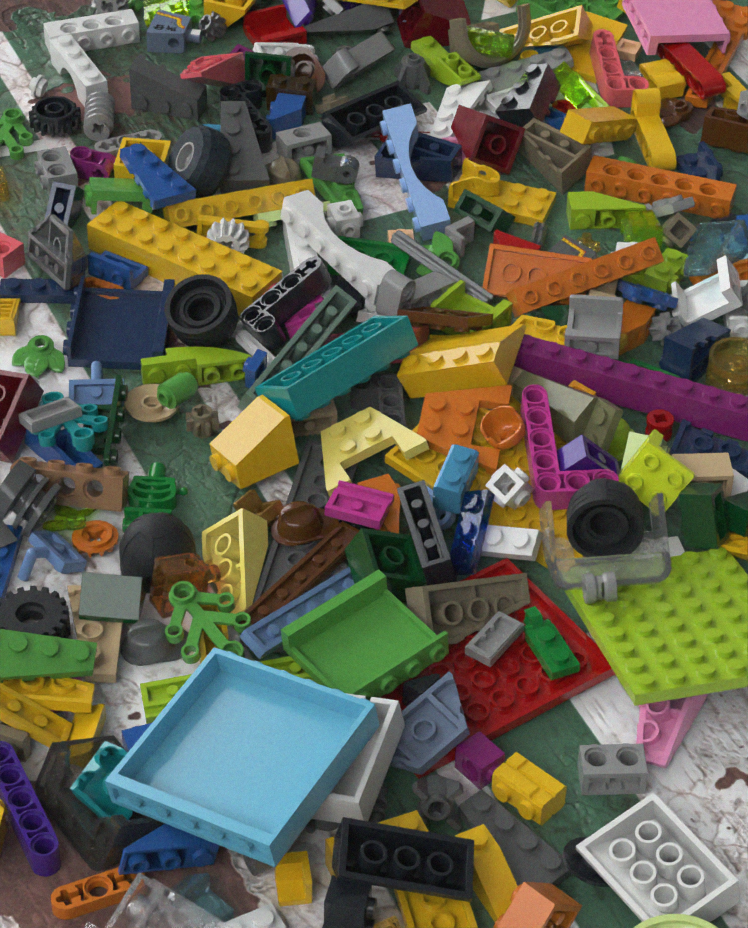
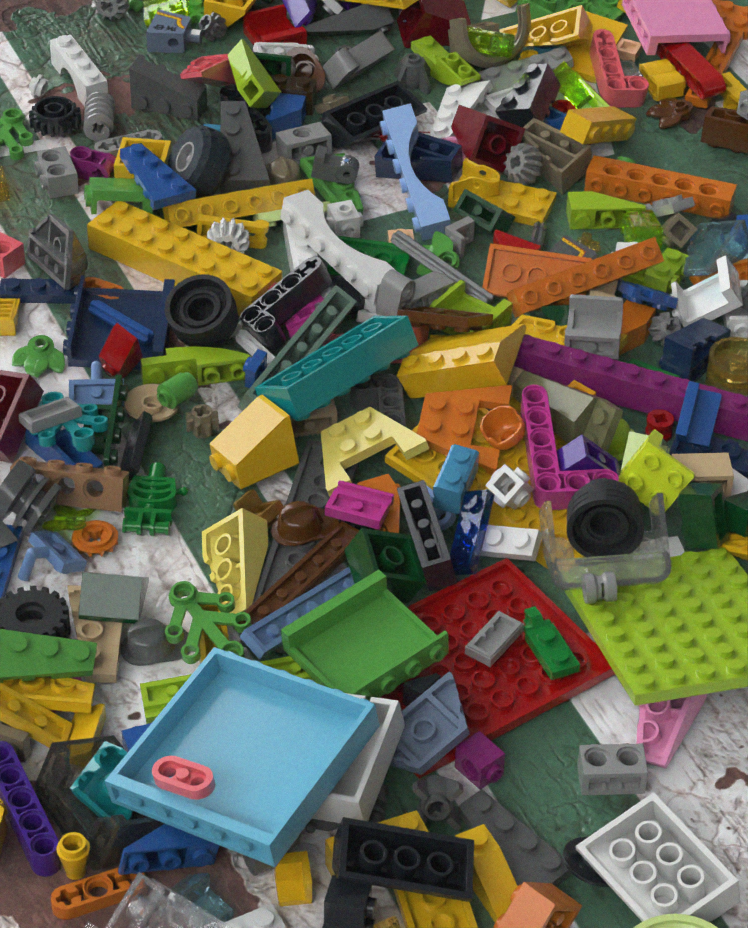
(65, 202): slope -> none
(73, 853): none -> yellow cone
(96, 30): white brick -> none
(113, 316): none -> blue axle
(116, 269): blue bracket -> none
(120, 352): none -> red slope
(136, 444): none -> black tile
(152, 537): black piece -> none
(179, 568): clear orange torso -> none
(188, 778): none -> coral plate
(251, 77): none -> lime slope
(467, 605): dark tan wedge -> none
(523, 164): none -> light grey gear
(528, 789): yellow brick -> none
(650, 129): yellow beam -> none
(698, 415): none -> blue panel
(700, 164): dark blue bracket -> none

